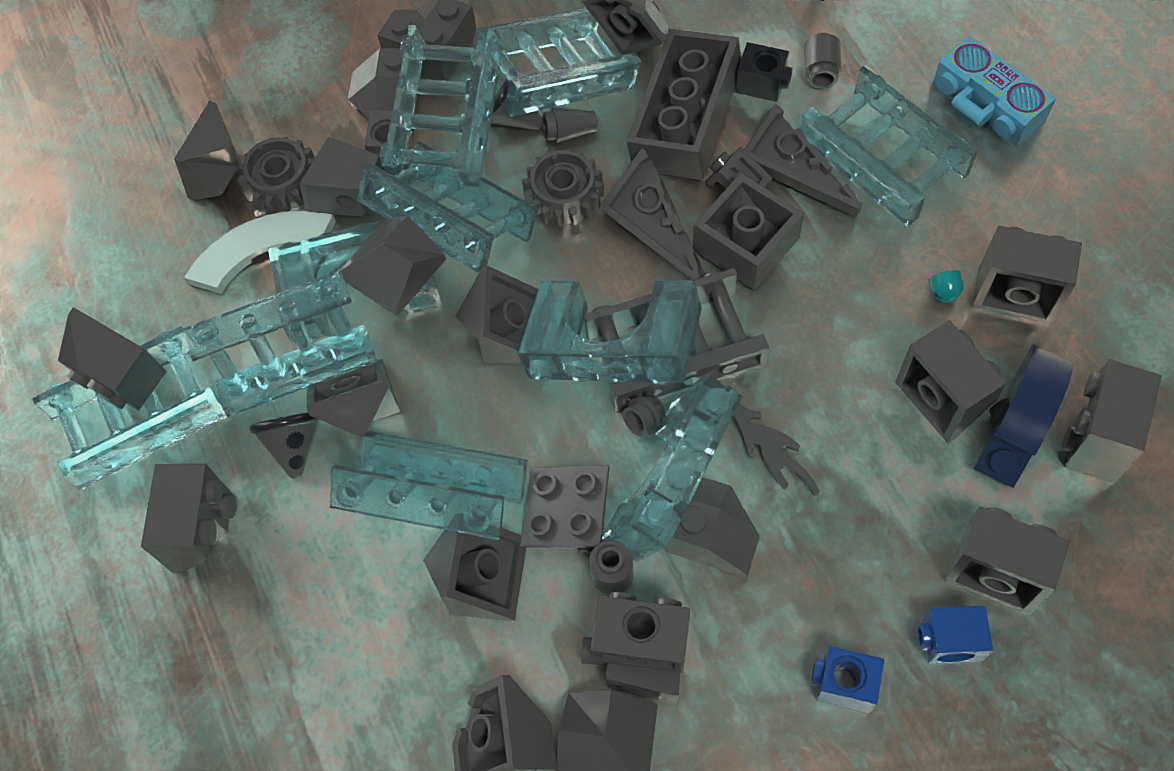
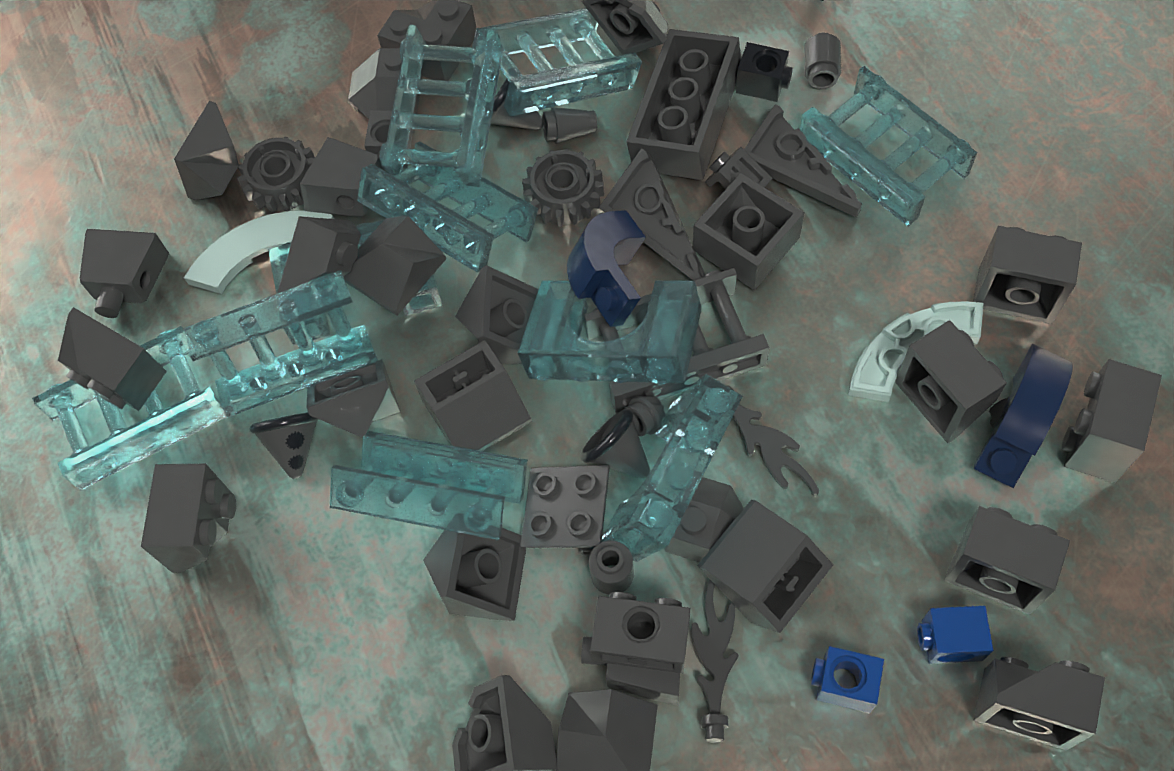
(120, 267): none -> dark grey torso
(319, 249): none -> dark grey slope
(473, 399): none -> dark grey slope
(594, 261): none -> dark blue arch
(618, 446): none -> dark grey hat
(710, 653): none -> dark grey piece
(765, 566): none -> dark grey slope
(885, 354): none -> light aqua tile
(946, 285): teal hinge -> none
(992, 91): medium azure piece -> none
(1045, 705): none -> dark grey slope

